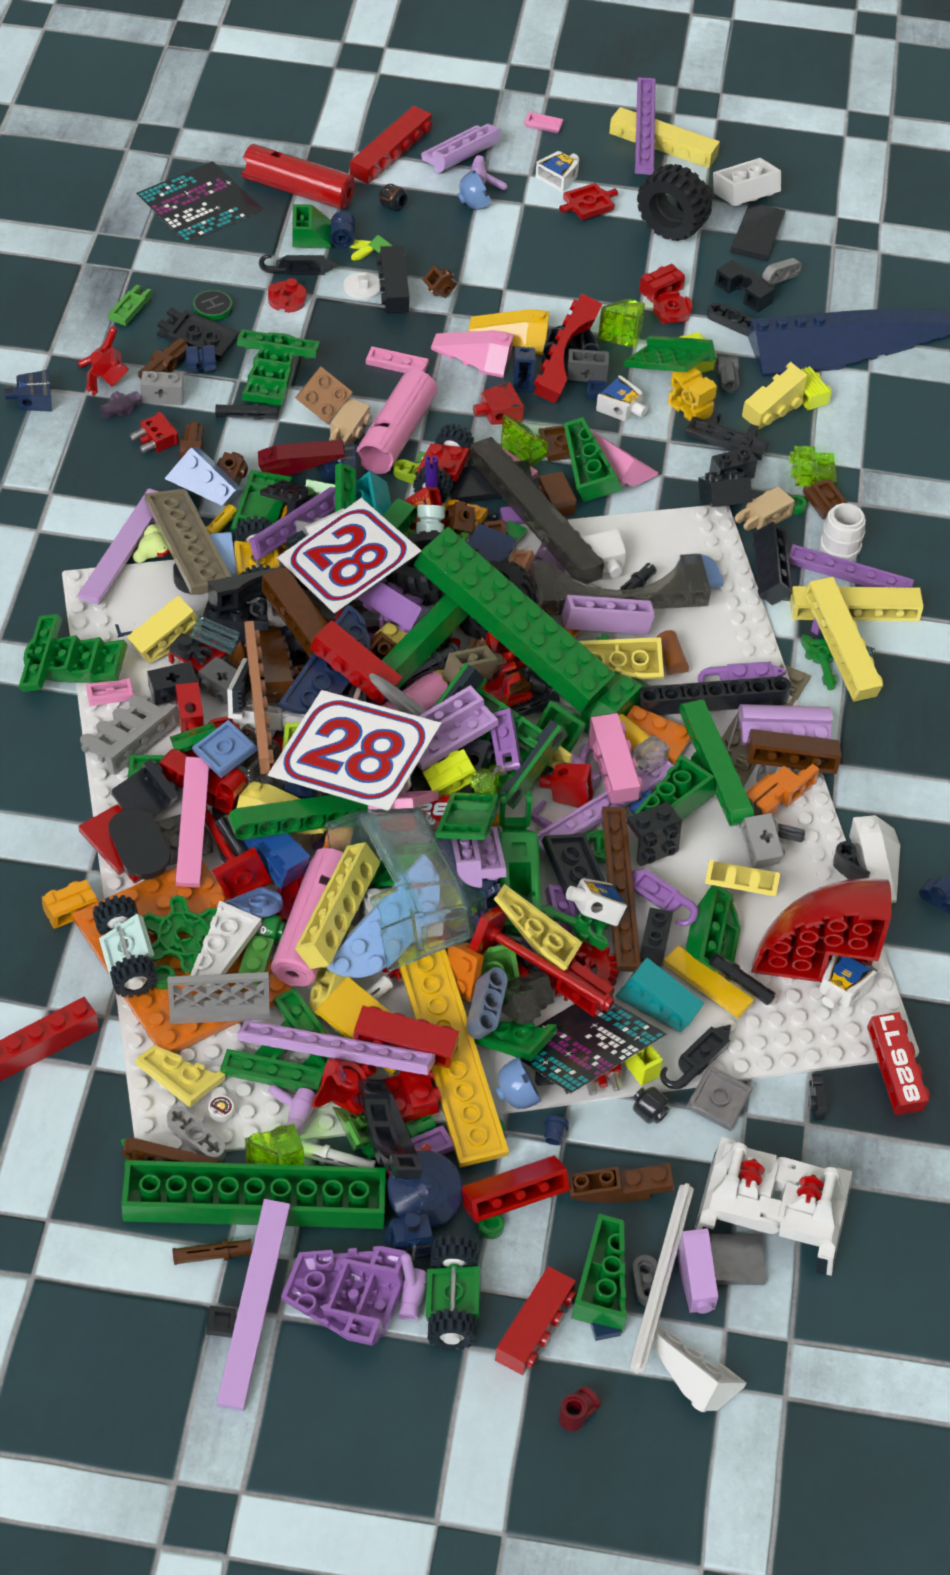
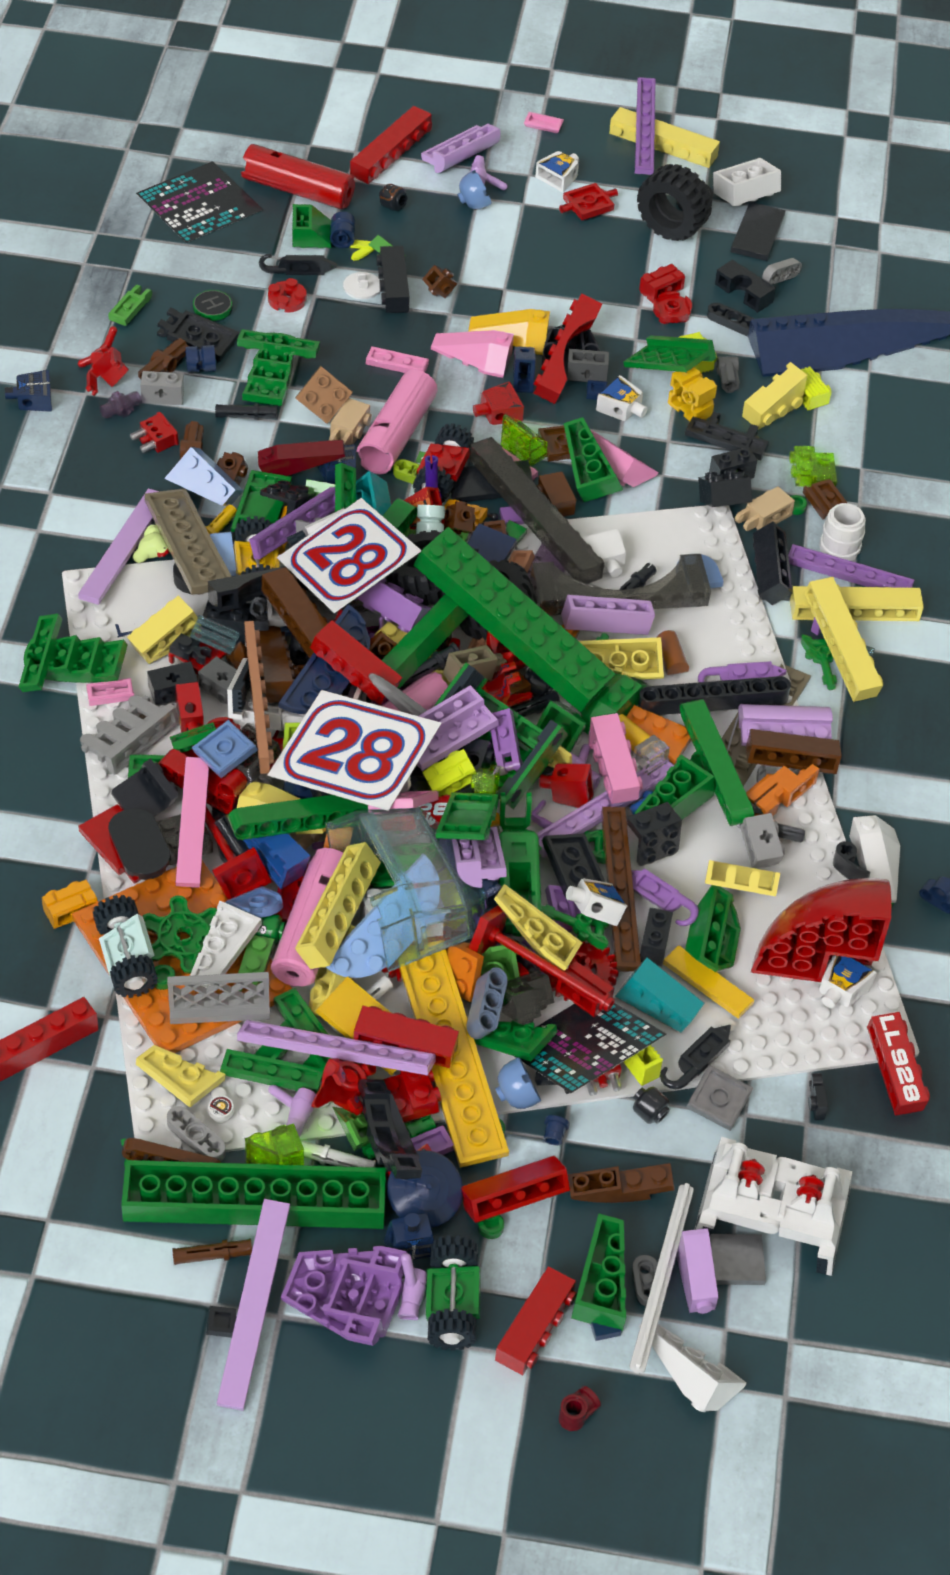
(621, 322): clear neon green slope -> none
(733, 973): black pin -> none

